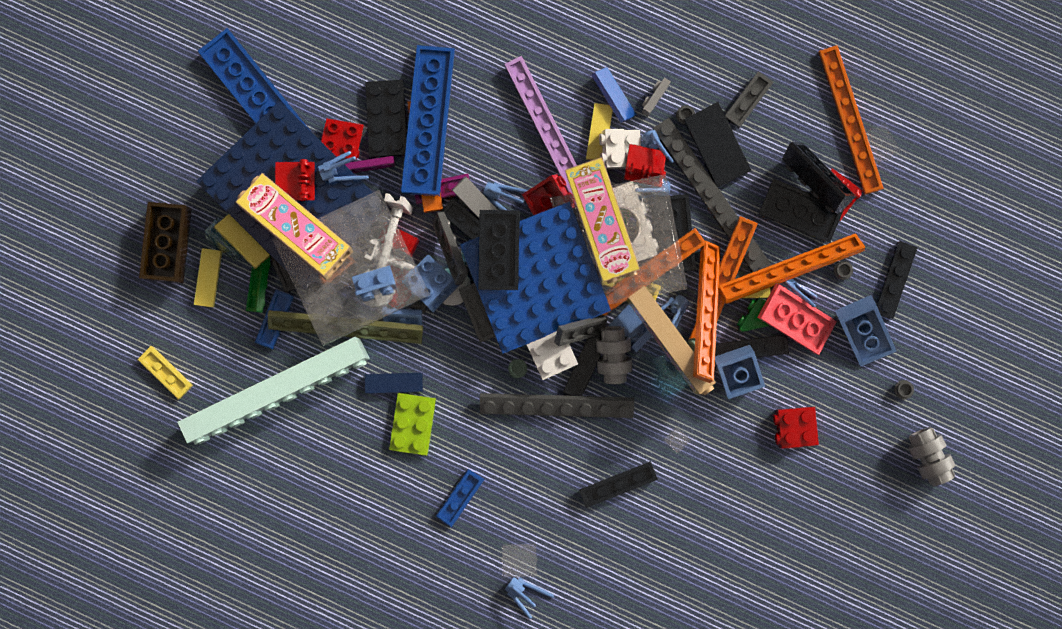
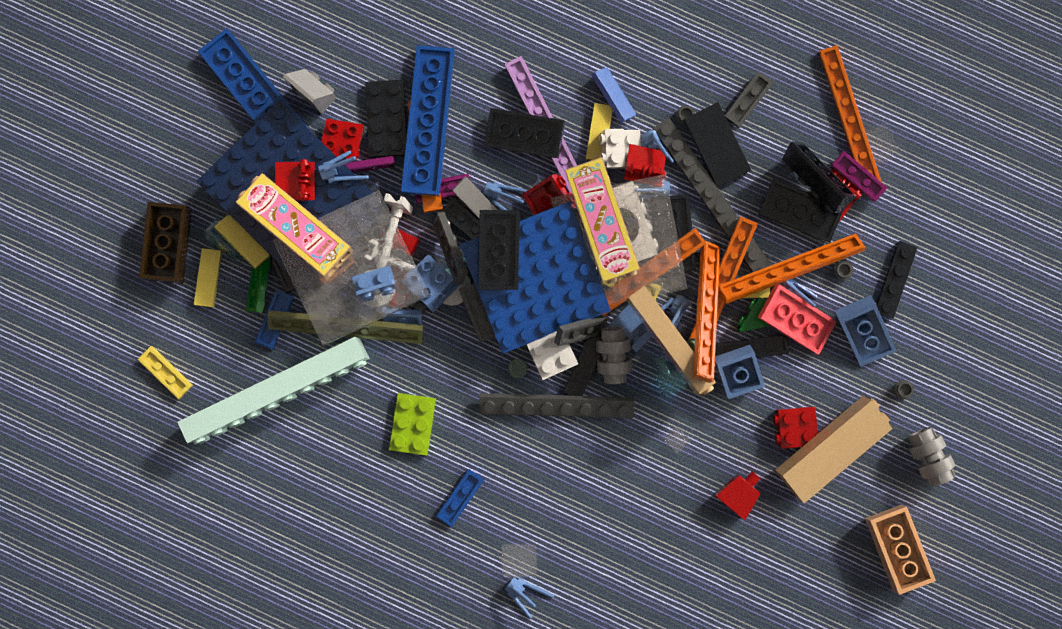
(311, 89): none -> light grey slope
(393, 382): dark blue tile -> none
(524, 133): none -> black plate
(618, 484): black plate -> none
(659, 89): light grey plate -> none
(740, 494): none -> red torso
(834, 448): none -> tan brick
(859, 176): none -> magenta tile
(900, 549): none -> light nougat brick

